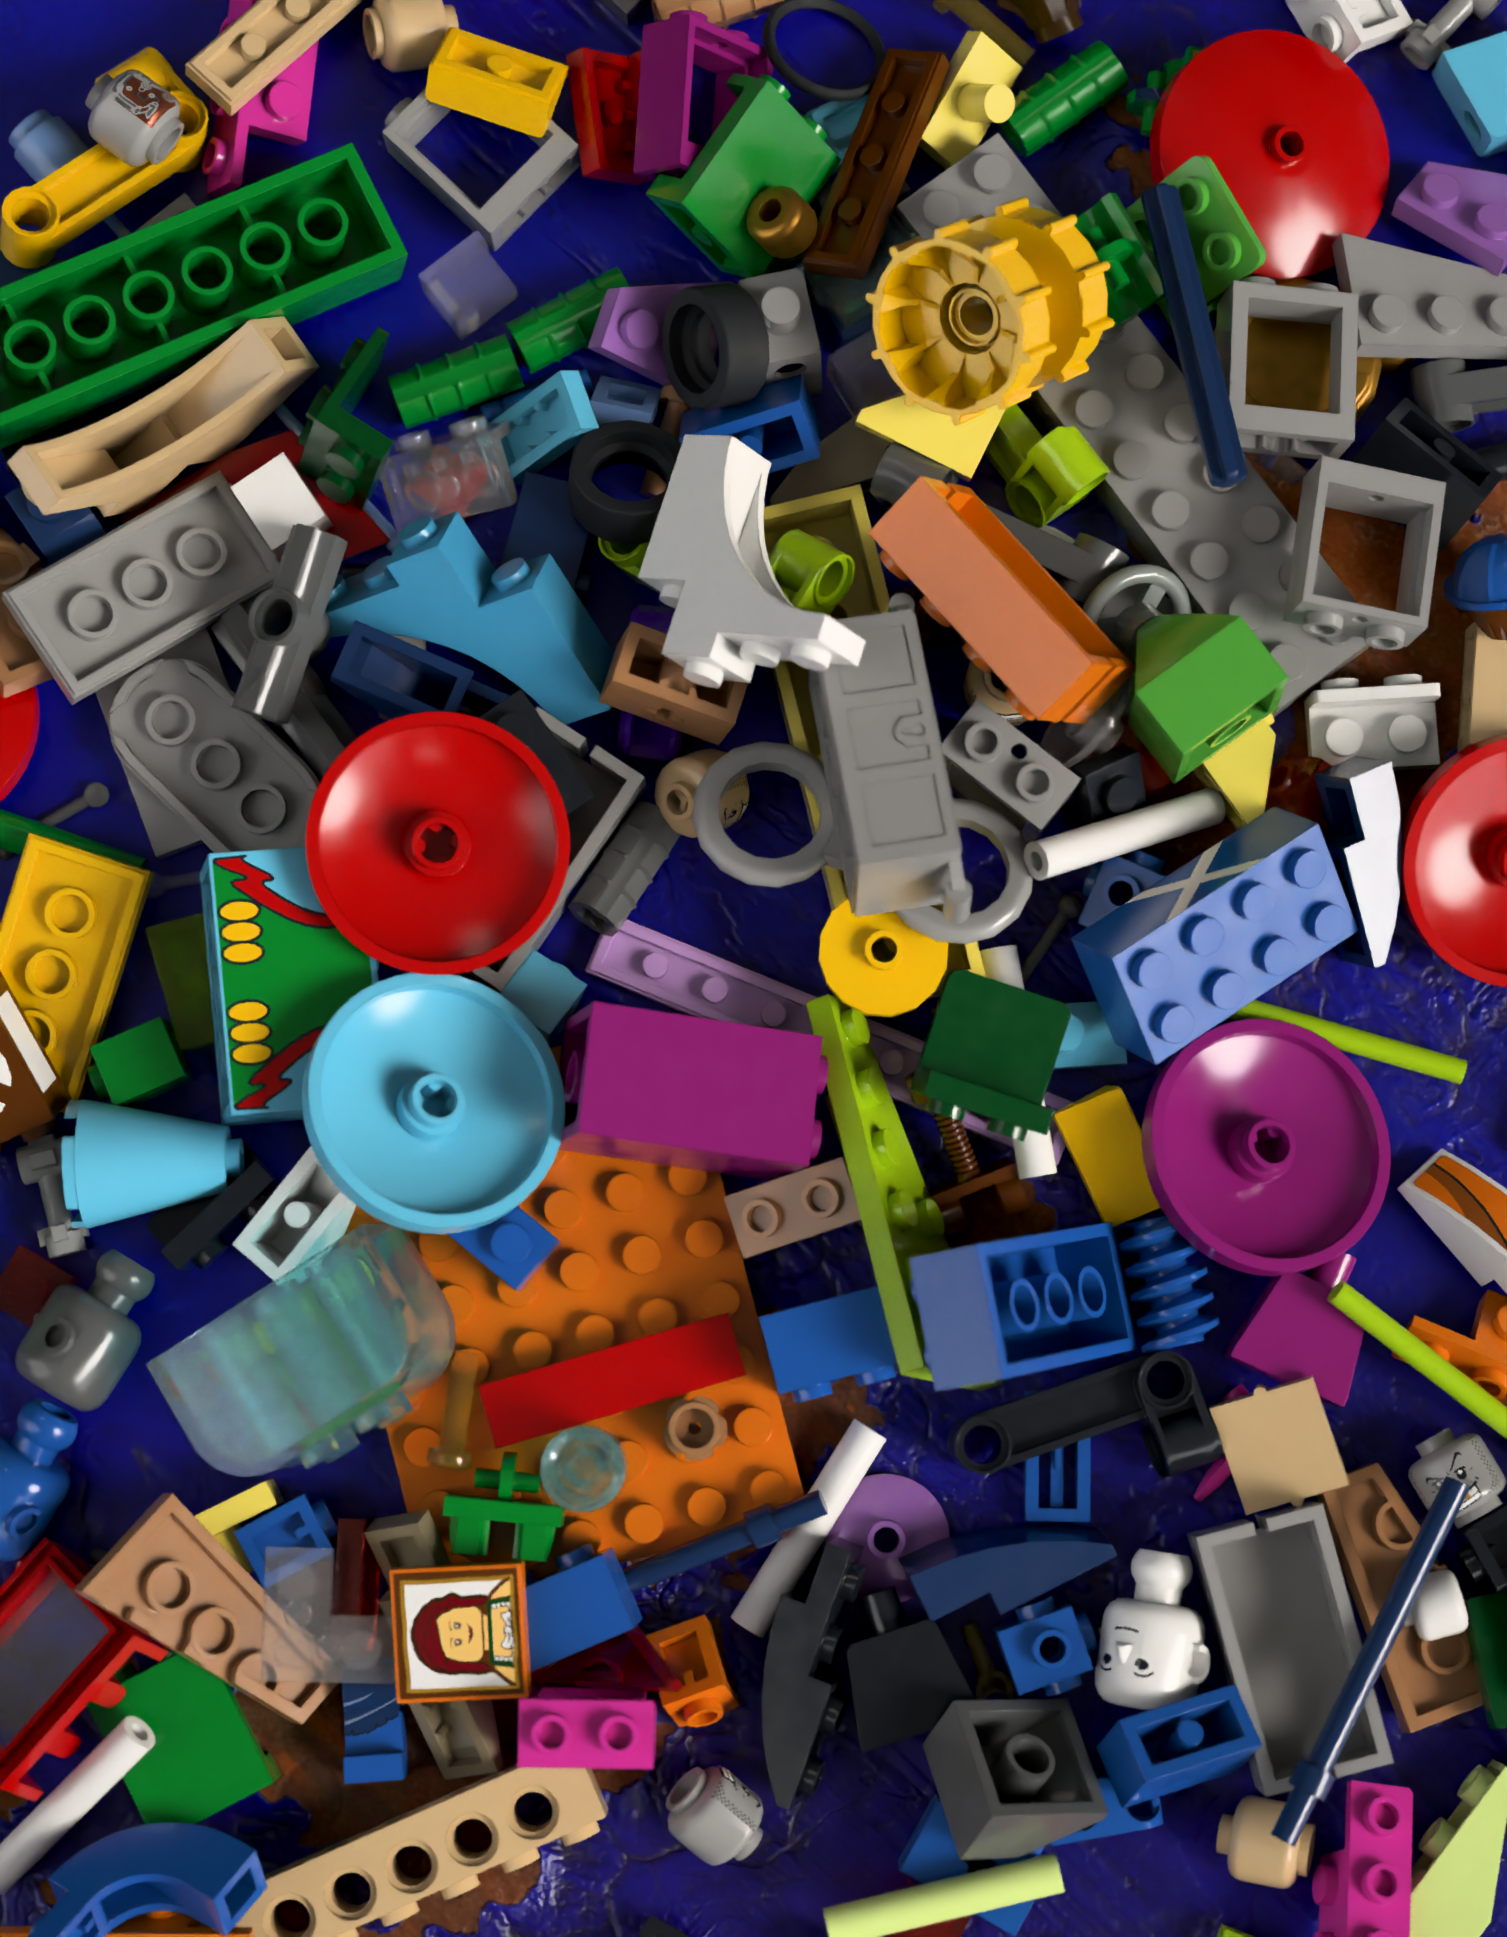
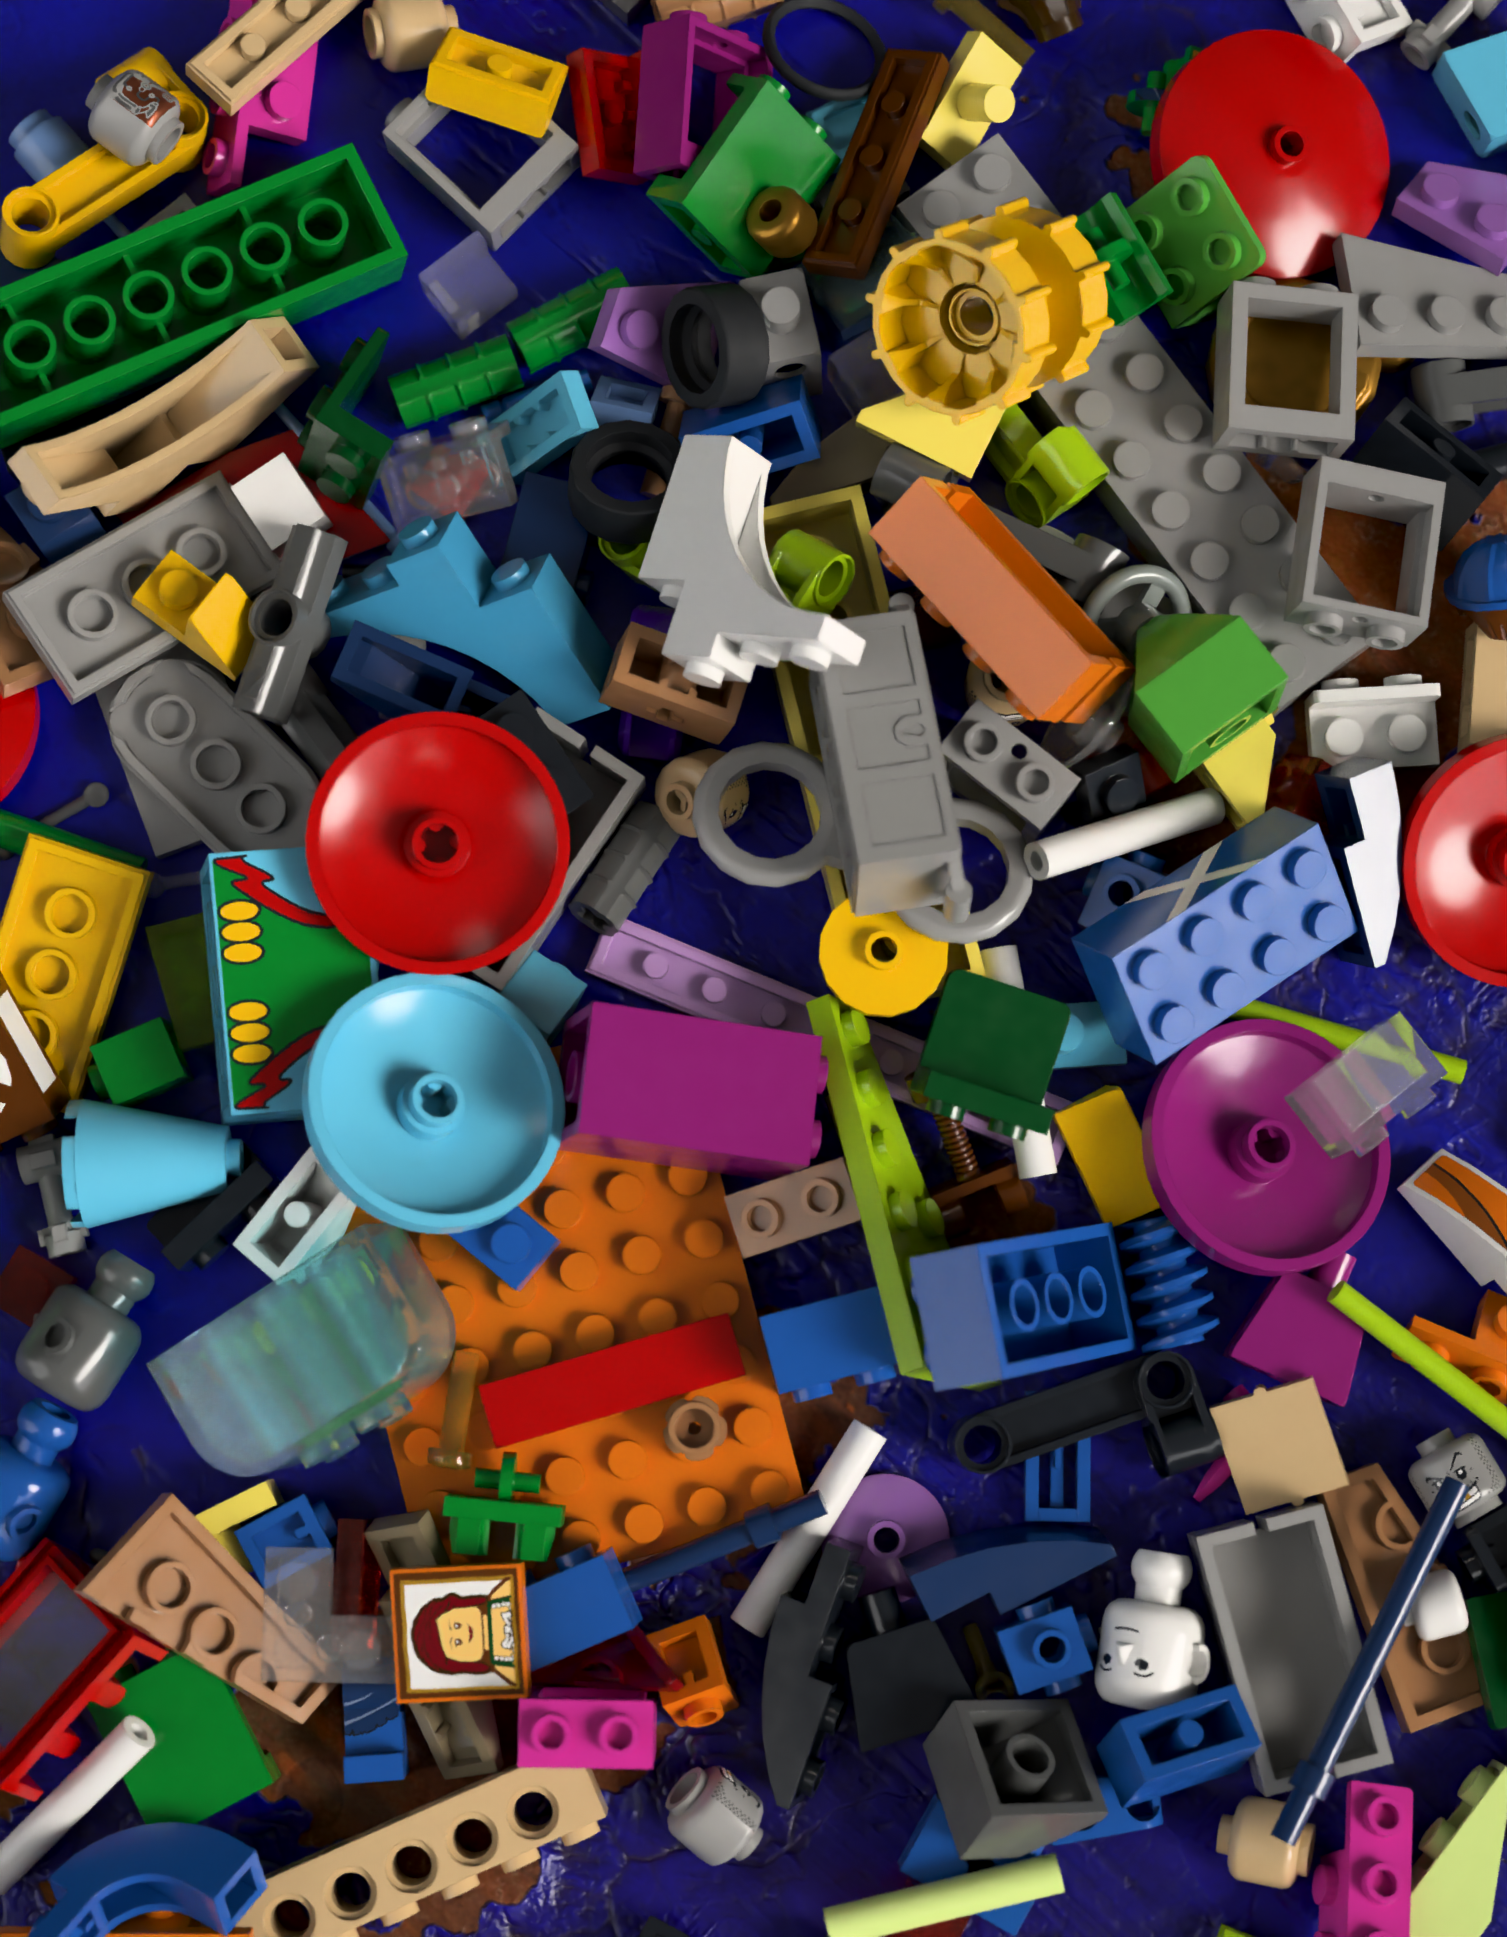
(199, 612): none -> yellow slope
(583, 1468): clear light blue wheel -> none
(1064, 98): green axle -> none
(1069, 907): dark grey hinge -> none
(1194, 336): dark blue axle -> none
(1366, 1087): none -> clear brick

